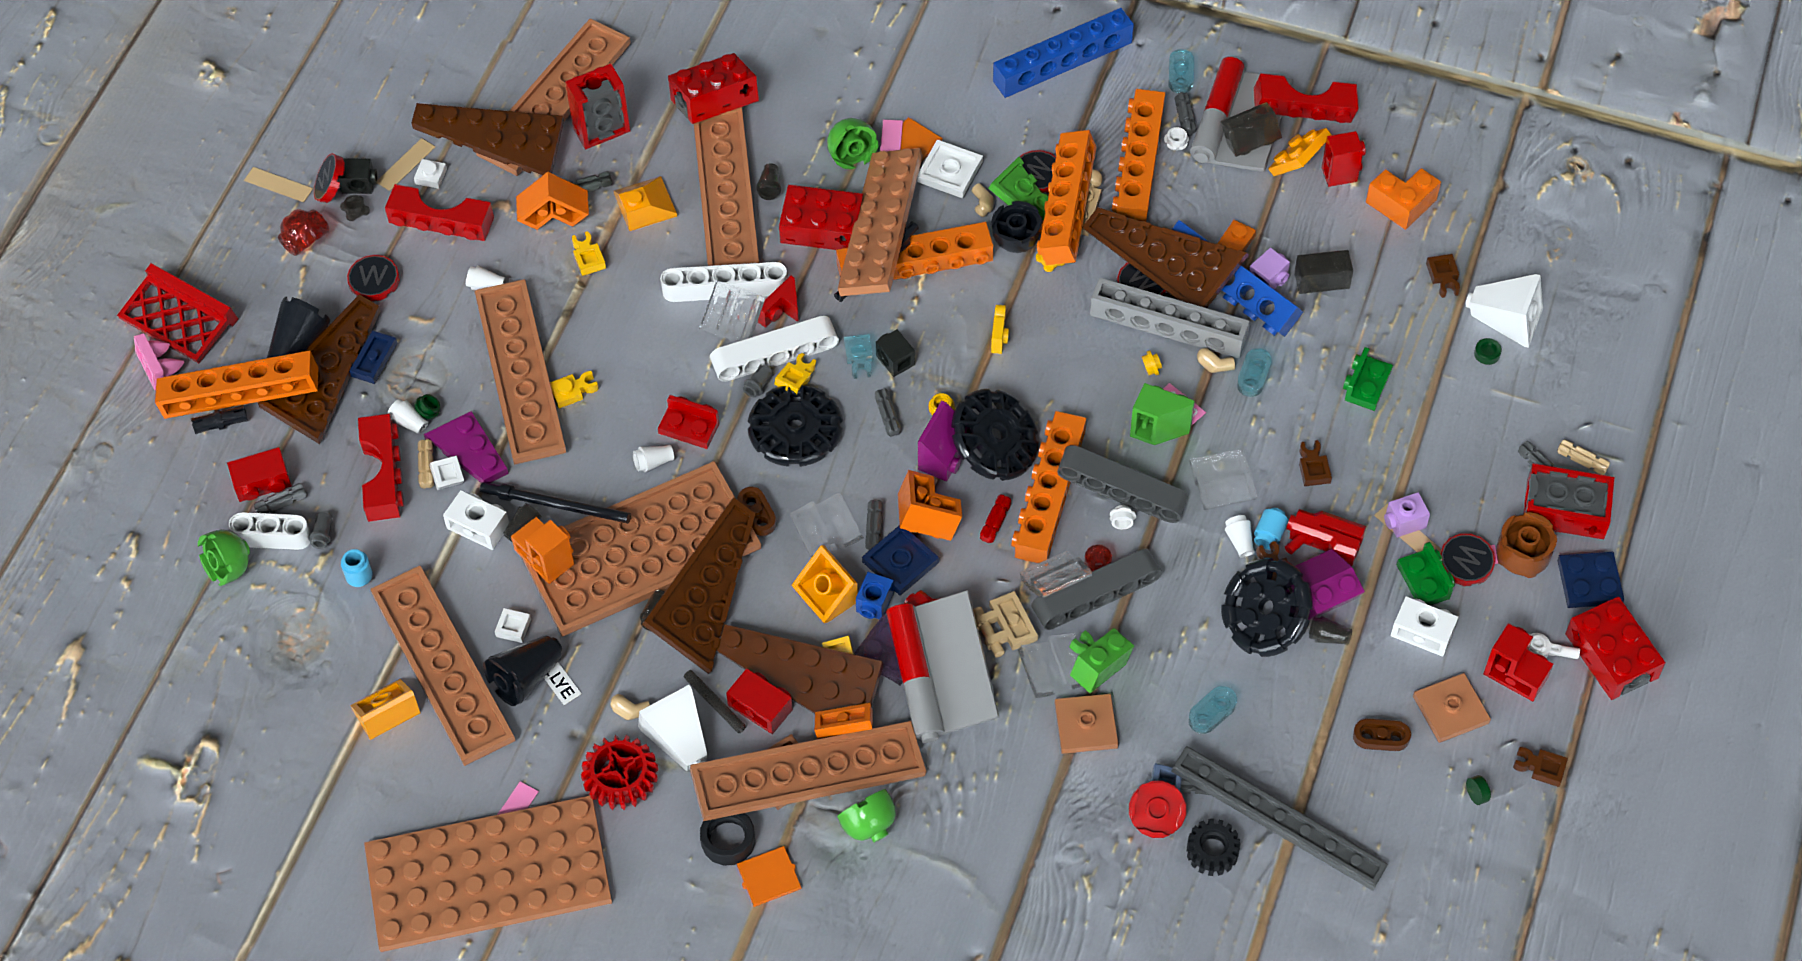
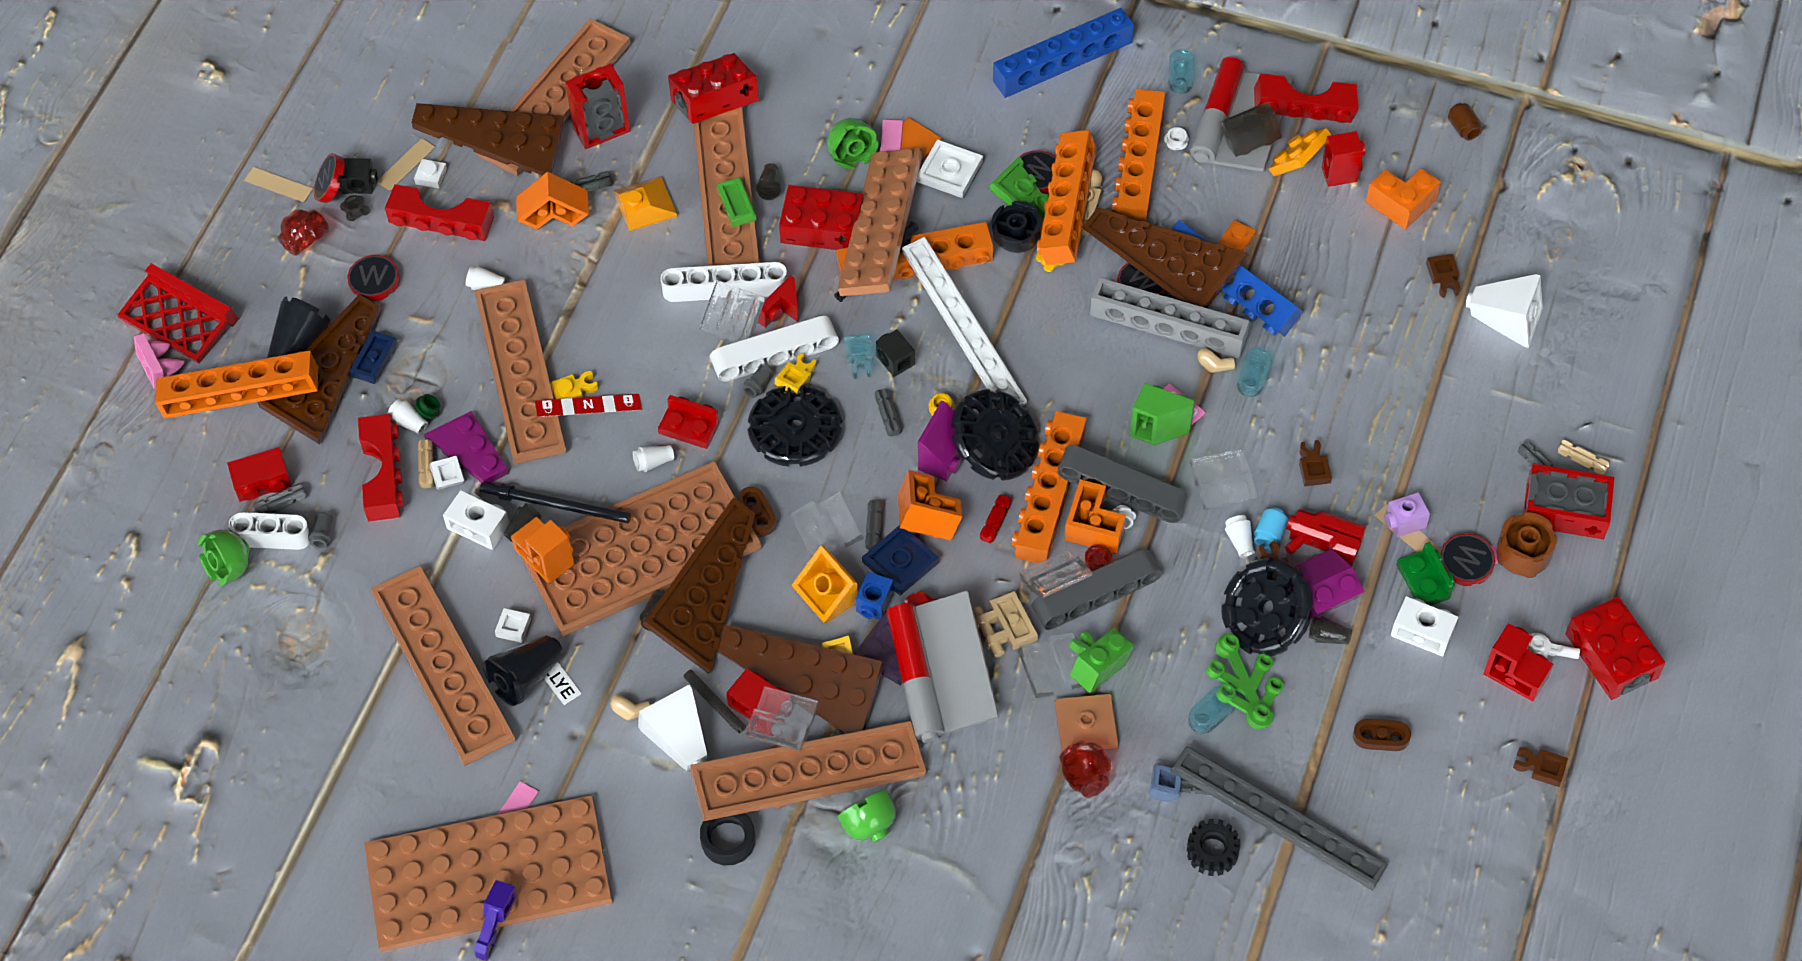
(219, 419): black pin -> none
(356, 568): medium azure brick -> none
(386, 708): light orange slope -> none
(495, 910): none -> dark purple piece
(587, 255): yellow plate -> none
(588, 405): none -> red sticker
(601, 783): red gear -> none
(736, 202): none -> bright green tile
(769, 876): orange piece -> none
(782, 718): none -> clear slope
(843, 720): orange plate -> none
(960, 319): none -> white tile
(986, 200): tan arm -> none
(999, 333): yellow plate -> none
(1086, 768): none -> clear red hair
(1091, 524): none -> orange brick
(1152, 363): yellow plate -> none
(1157, 808): red tile -> none
(1185, 113): dark grey axle -> none
(1257, 712): none -> bright green plant
(1271, 268): lavender brick -> none
(1323, 271): clear smoke brick -> none
(1367, 381): green bracket -> none
(1451, 707): nougat plate -> none
(1465, 121): none -> reddish brown brick
(1478, 789): dark green tile -> none
(1487, 351): dark green tile -> none
(1589, 579): dark blue plate -> none

